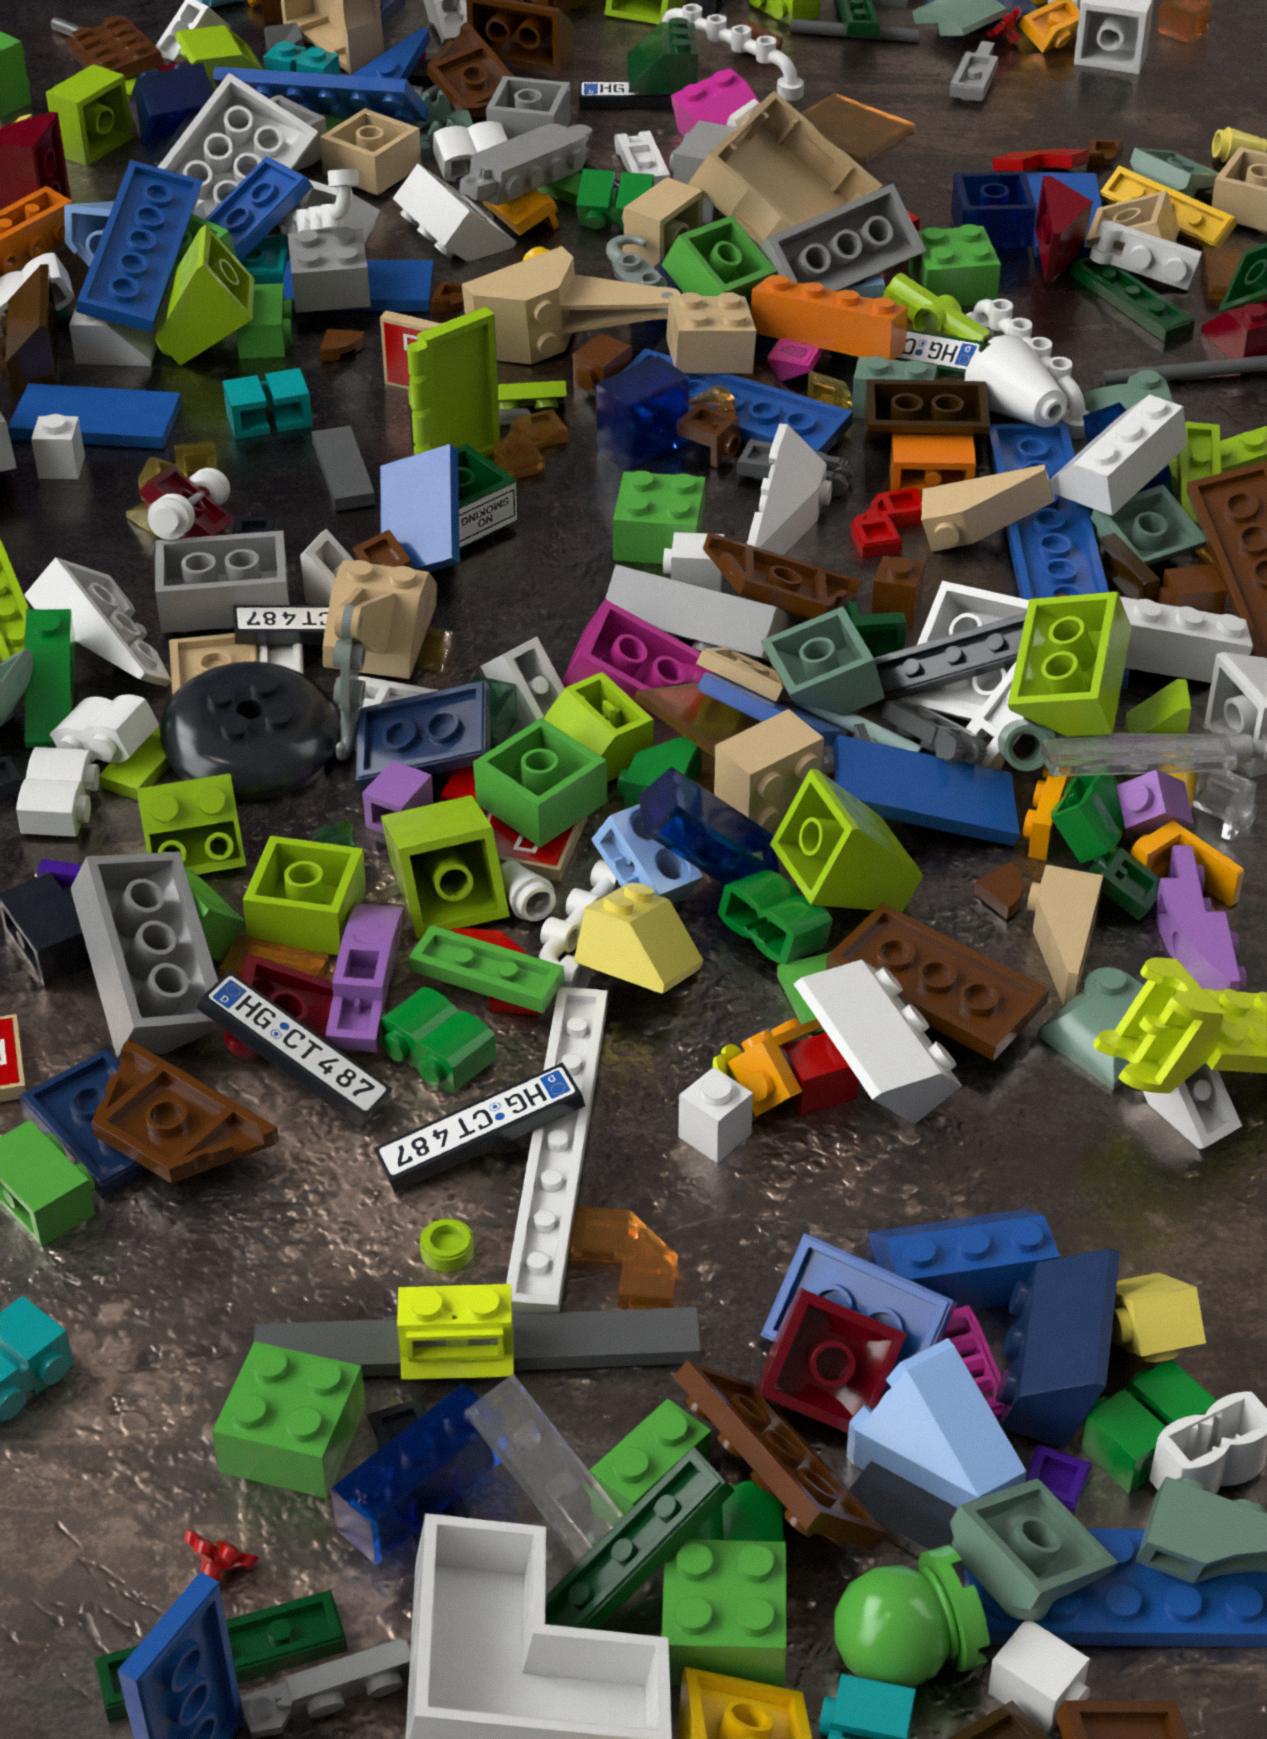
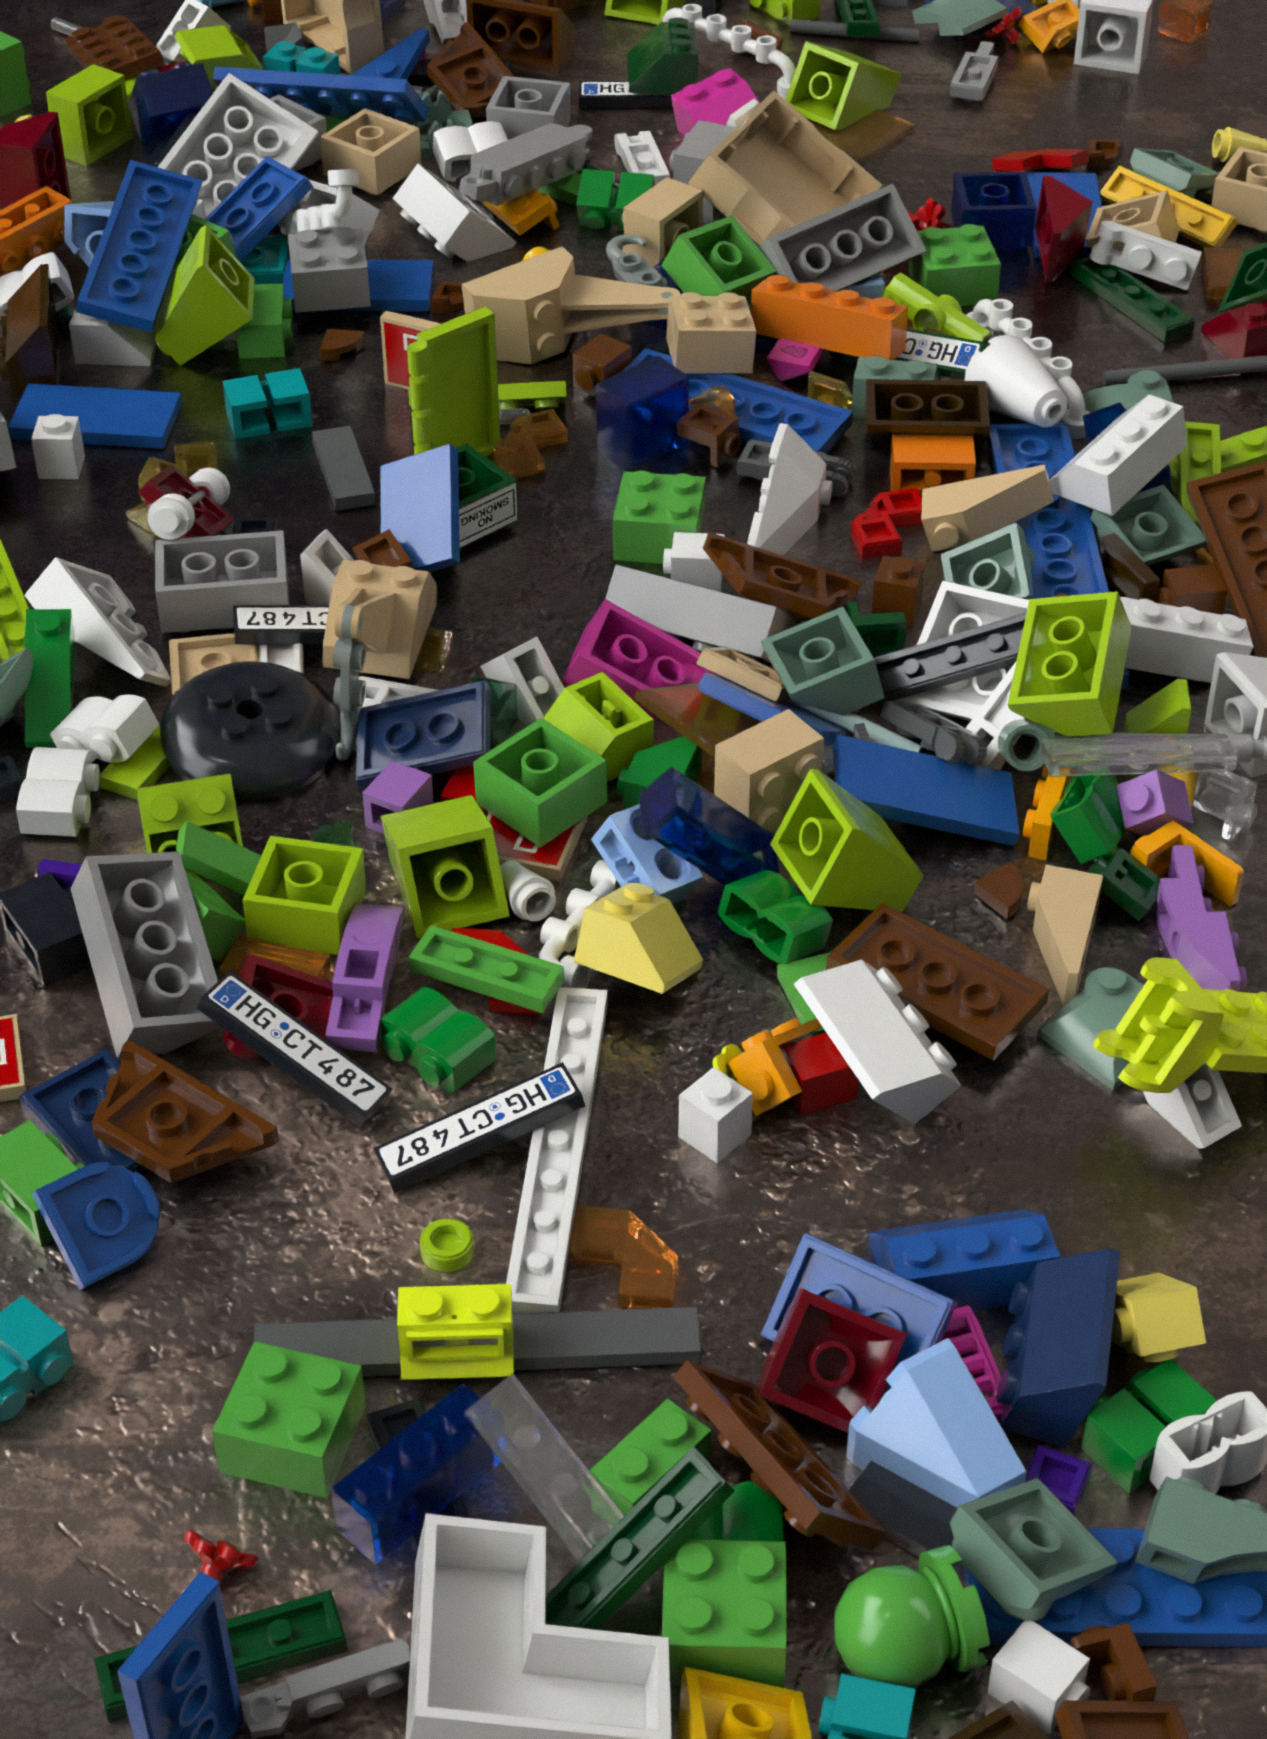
(100, 1219): none -> blue tile
(216, 857): none -> bright green tile
(839, 86): none -> lime slope
(932, 215): none -> red plant
(993, 563): none -> sand green slope
(1118, 1660): none -> reddish brown bracket

